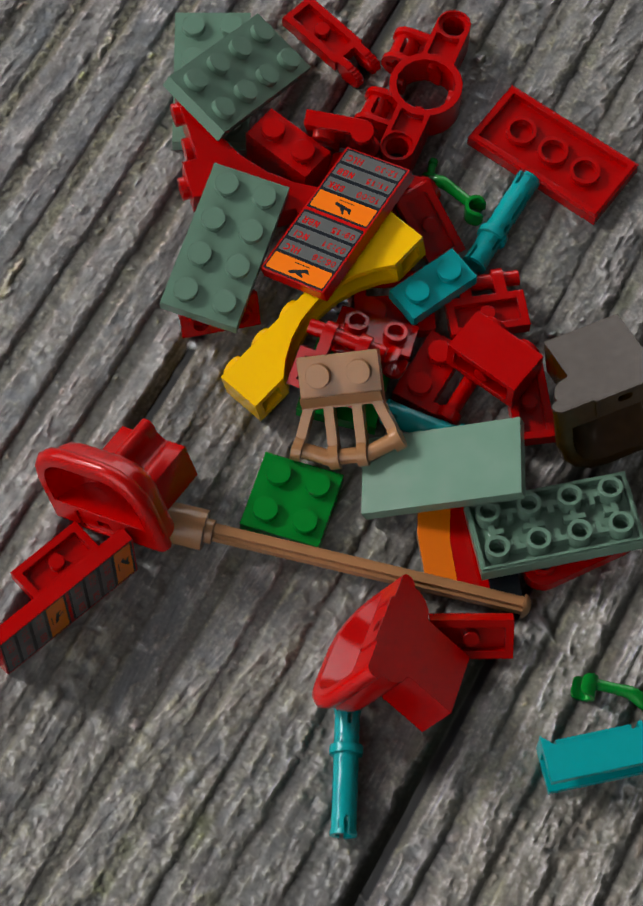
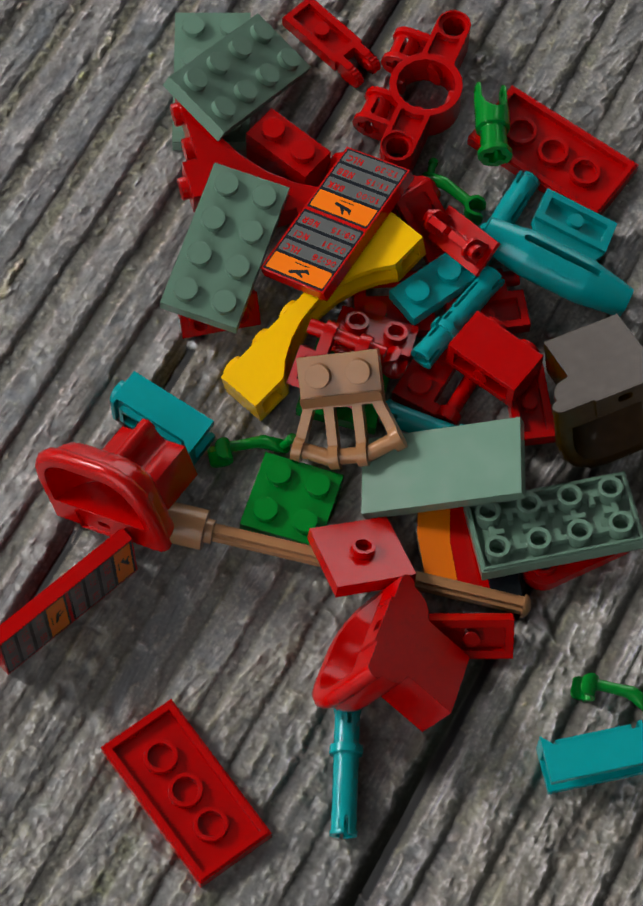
(53, 560): red plate -> none
(171, 416): none -> teal window
(186, 793): none -> red tile
(221, 453): none -> green piece
(341, 131): red plate -> none
(360, 555): none -> red plate
(449, 325): none -> teal pin
(460, 238): none -> red hinge
(492, 126): none -> green piece
(563, 253): none -> teal plate

